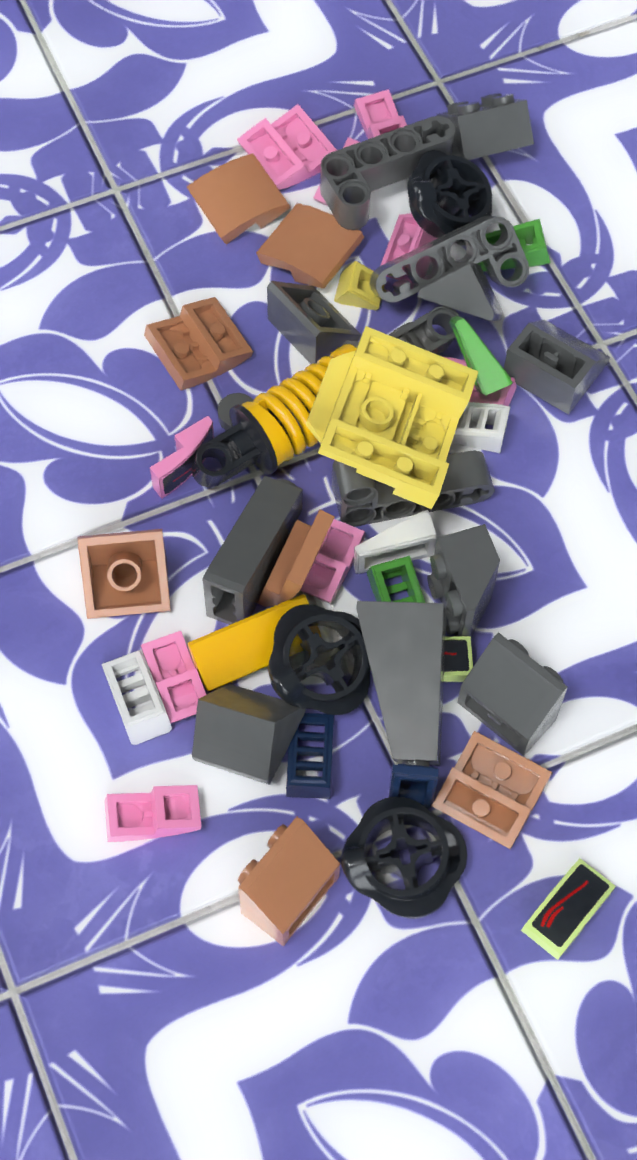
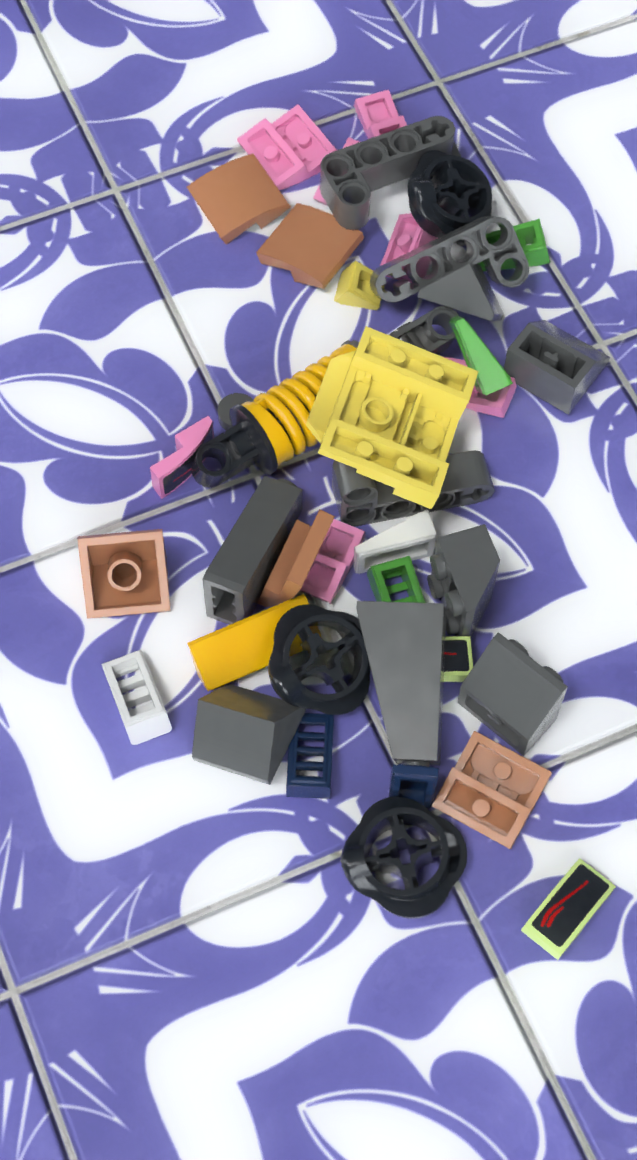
(153, 814): bright pink slope -> none
(174, 675): bright pink slope -> none
(198, 343): nougat slope -> none
(287, 880): nougat slope -> none
(307, 320): dark grey slope -> none
(480, 437): white slope -> none
(490, 127): dark grey slope -> none

